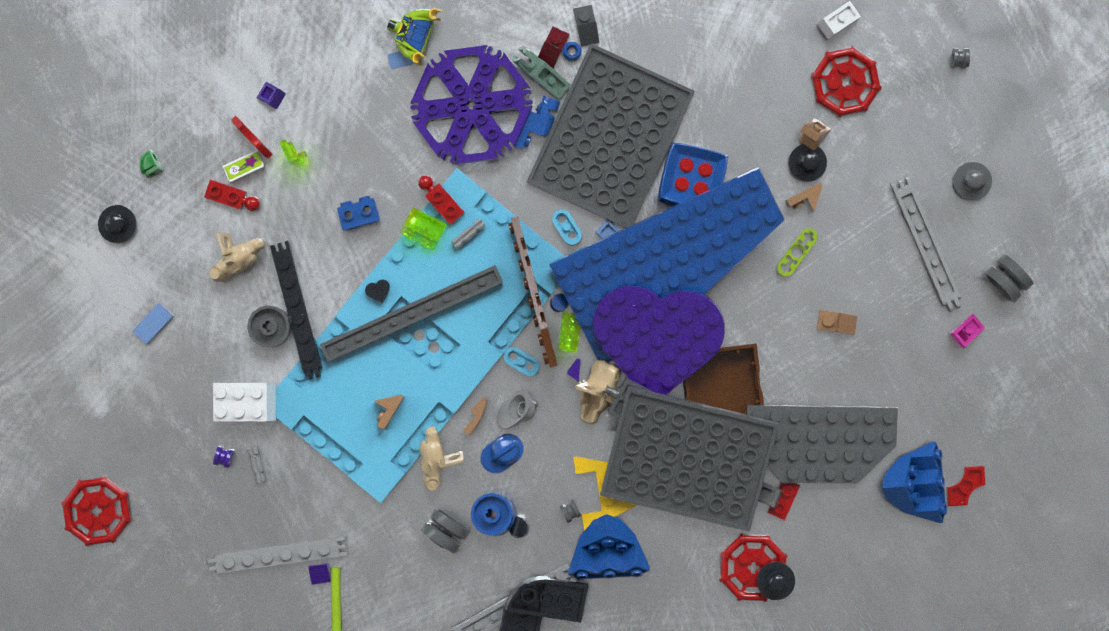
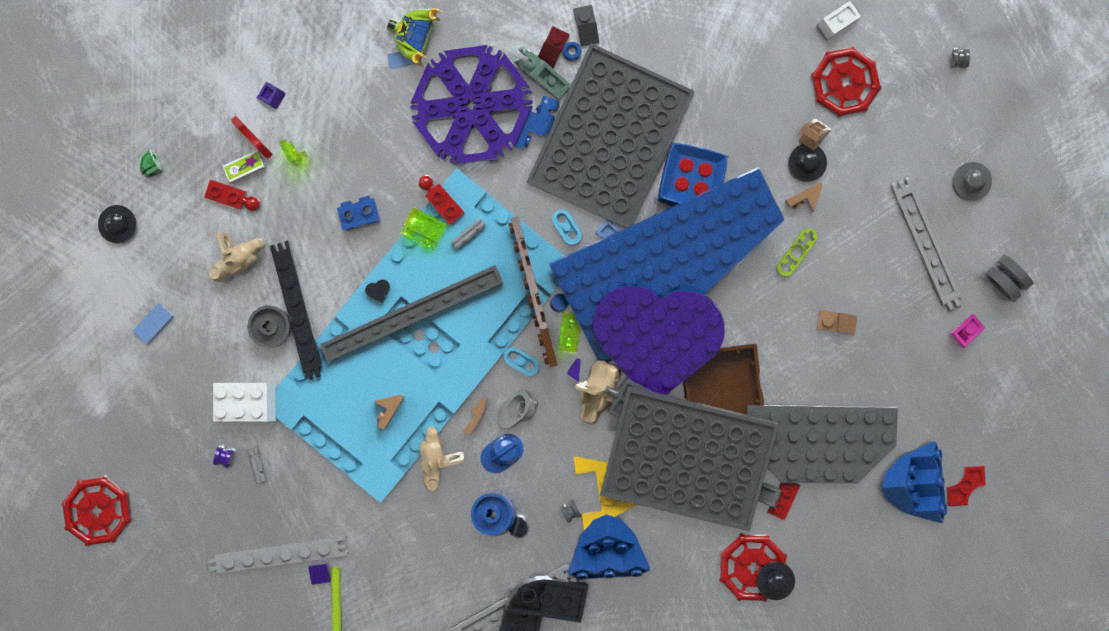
(445, 530): dark grey wheel -> none

